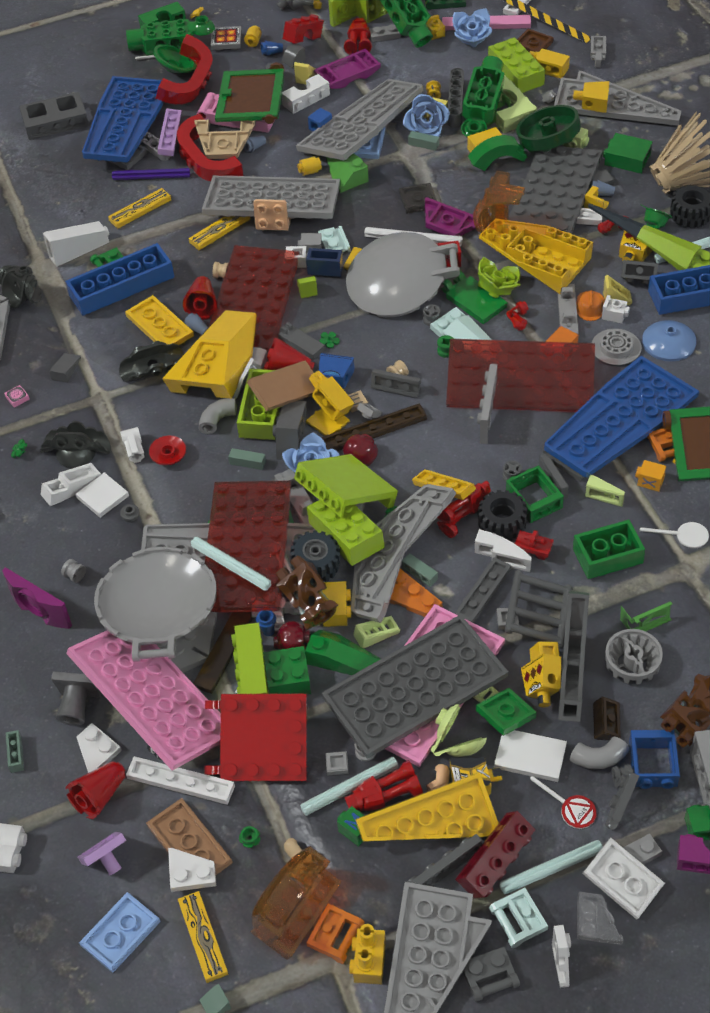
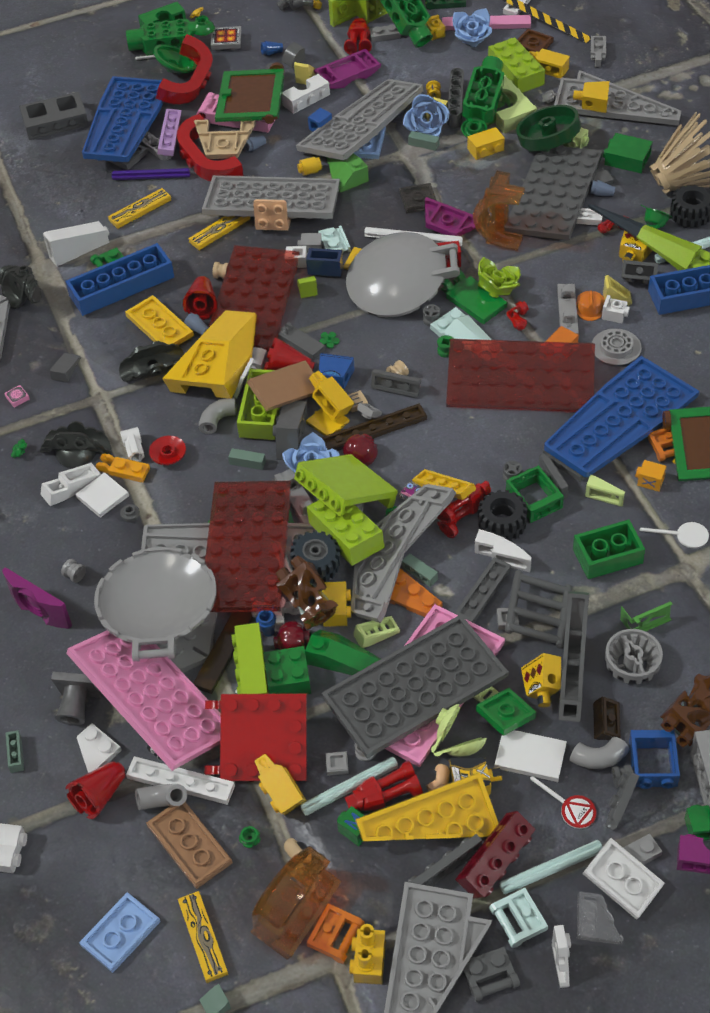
(103, 852): lavender tile -> none
(123, 468): none -> light orange hinge
(160, 796): none -> light grey cylinder
(190, 871): white wing -> none
(231, 563): light aqua axle -> none
(252, 36): yellow brick -> none
(279, 785): none -> yellow hinge
(305, 26): red arch -> none
(408, 490): none -> tile
(486, 404): light grey wing -> none
(494, 148): green arch -> none
(534, 544): red hips -> none
(540, 250): yellow wedge -> none
(544, 647): yellow panel -> none
(592, 198): yellow panel -> none
(669, 340): medium blue dish -> none

